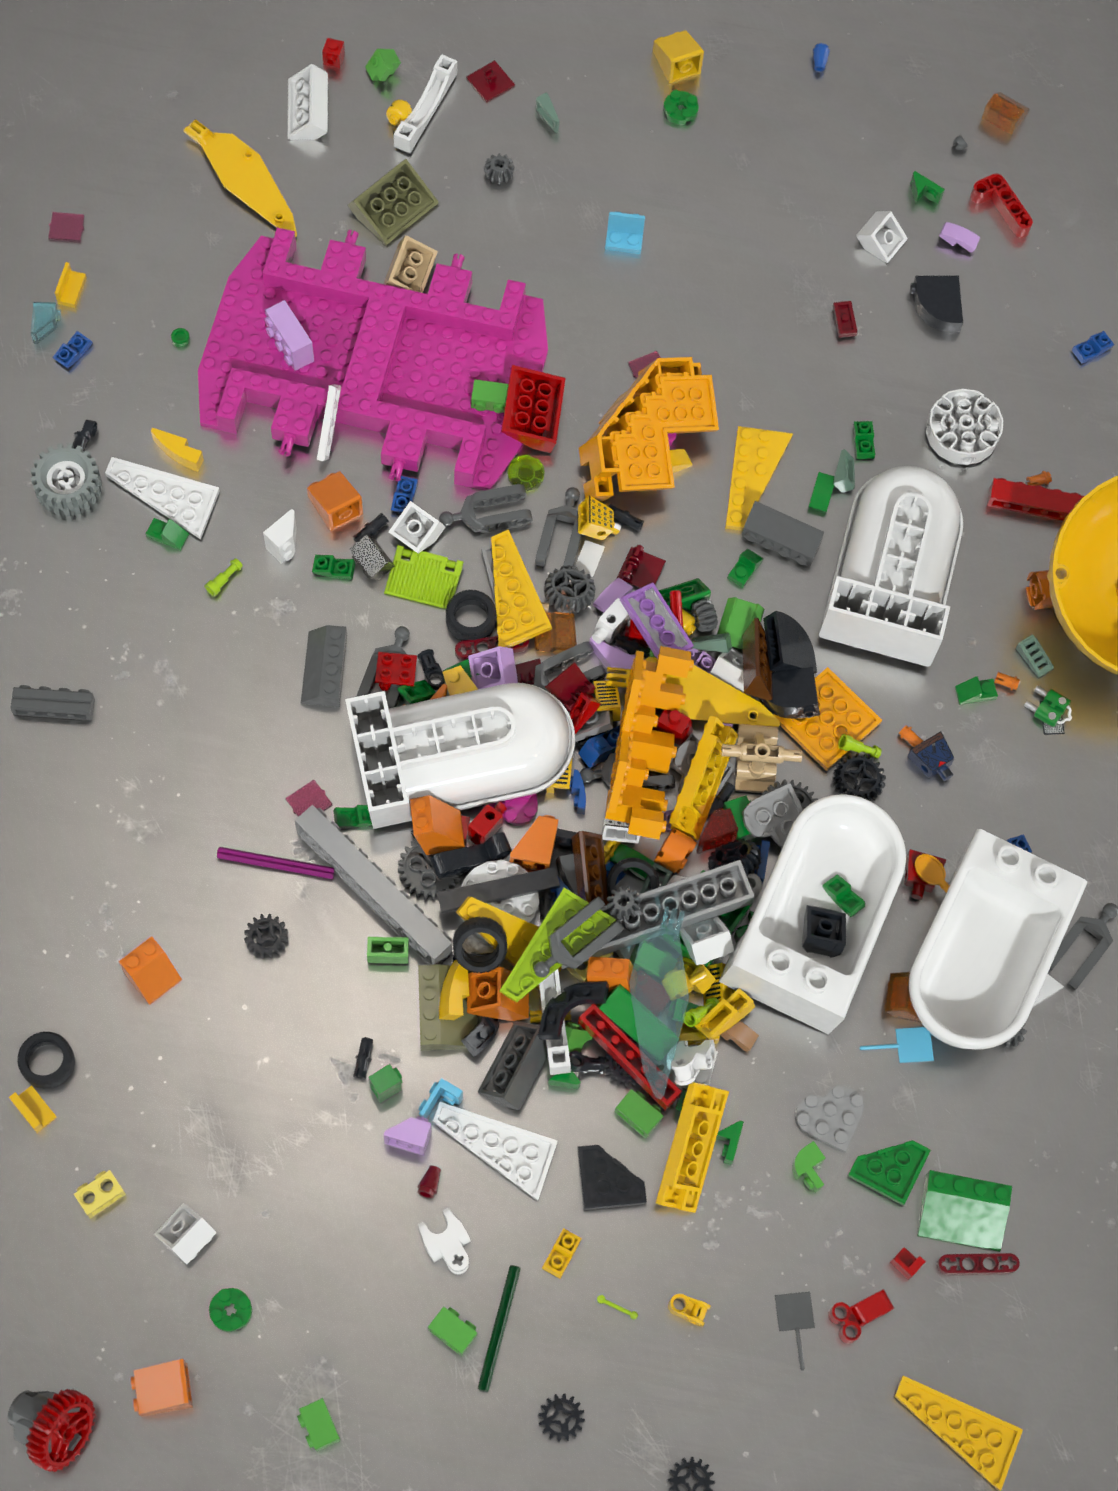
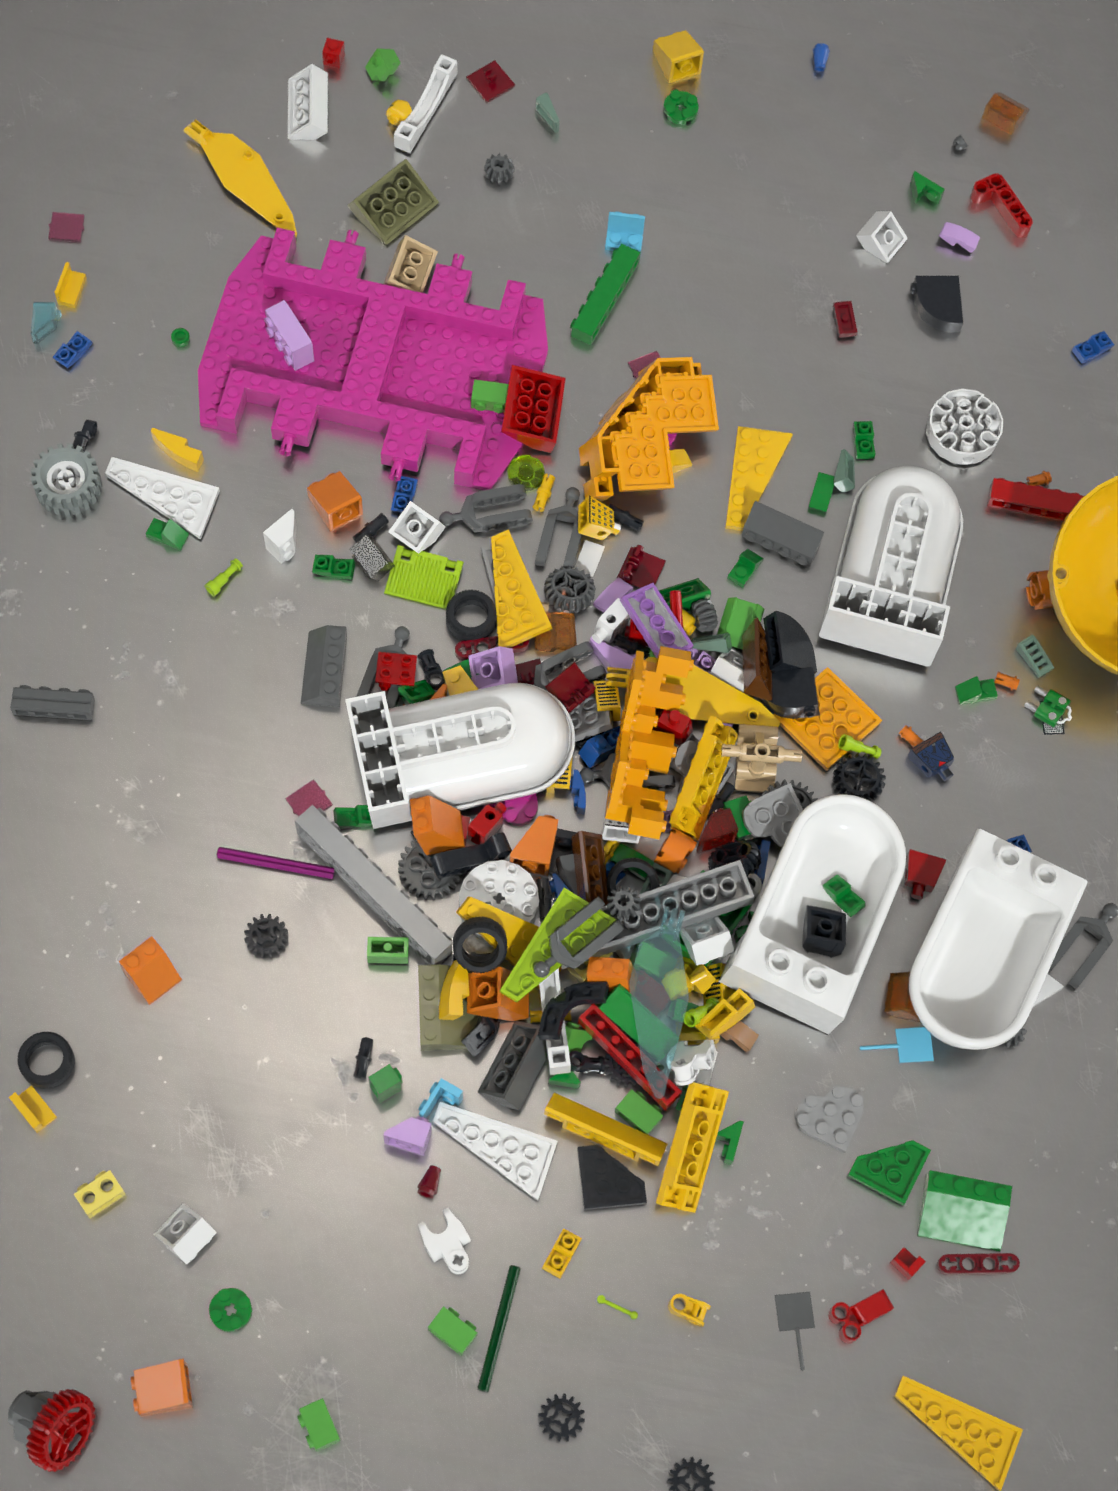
(329, 422): white tile -> none
(500, 889): black tile -> none
(543, 492): none -> yellow pin
(582, 710): red slope -> none
(605, 1130): none -> yellow slope
(606, 293): none -> green brick
(804, 1165): bright green brick -> none
(931, 871): light orange piece -> none

